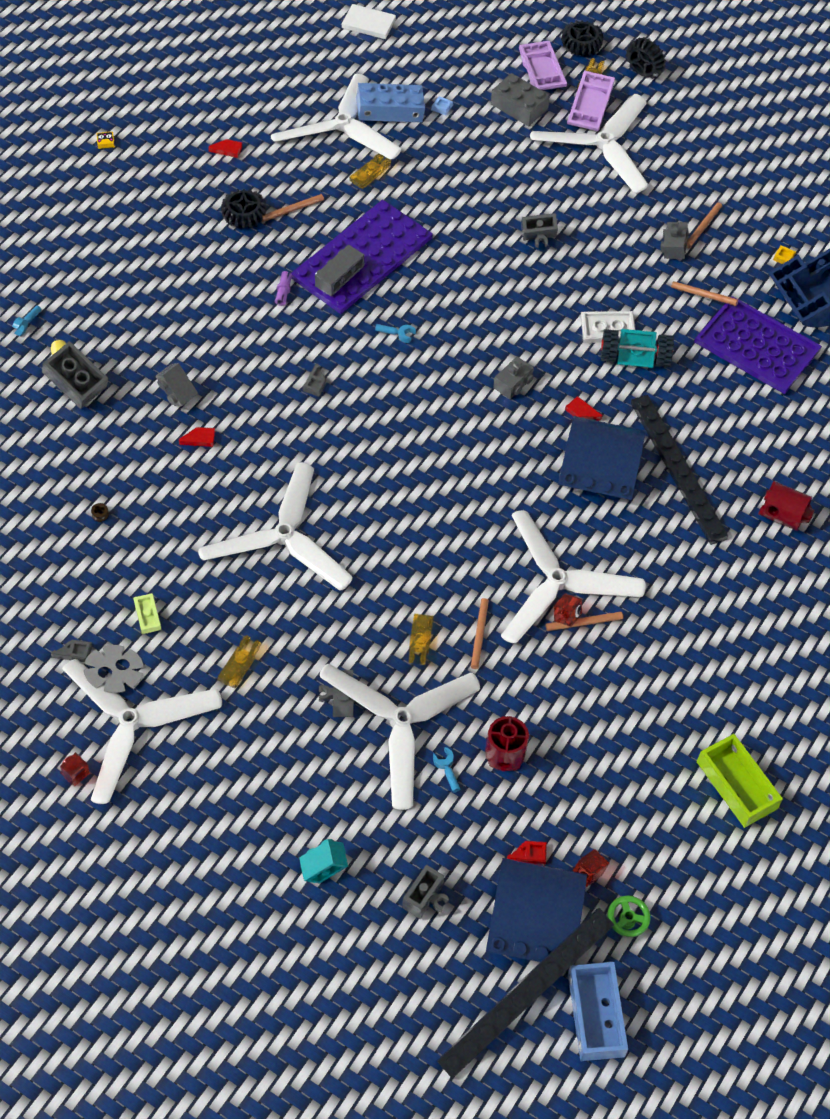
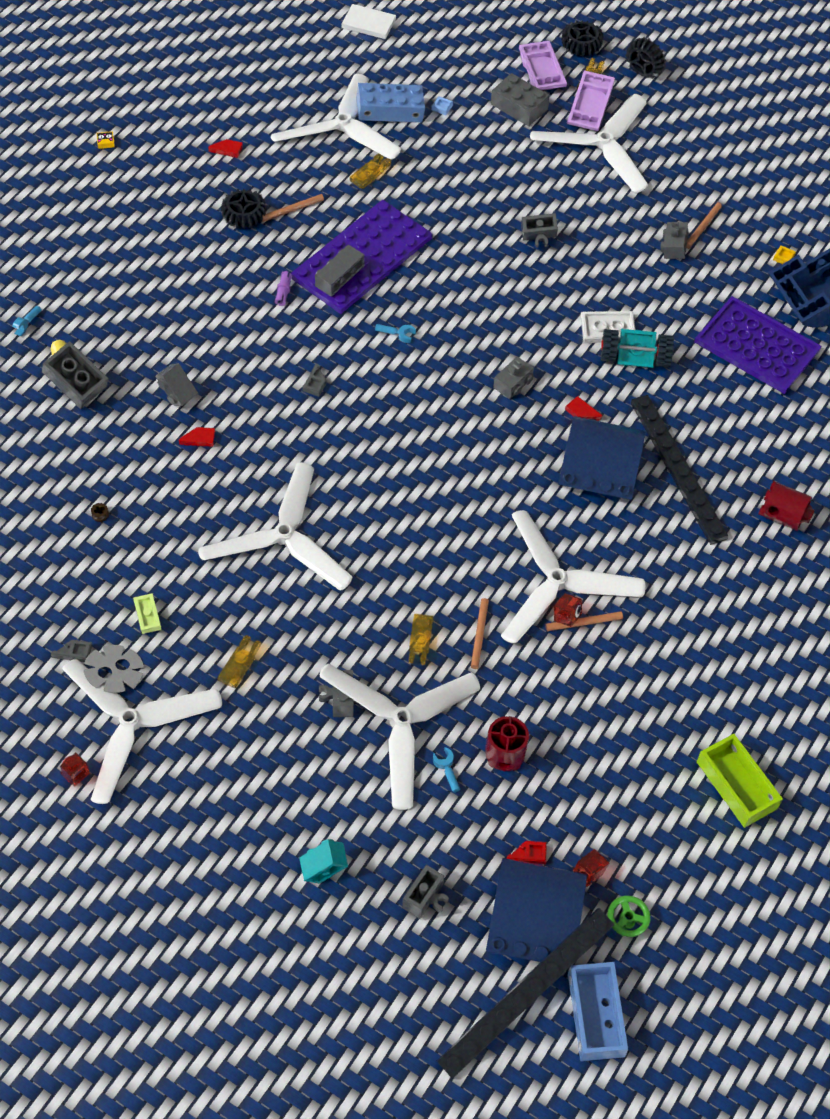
(704, 293): nougat bar -> none

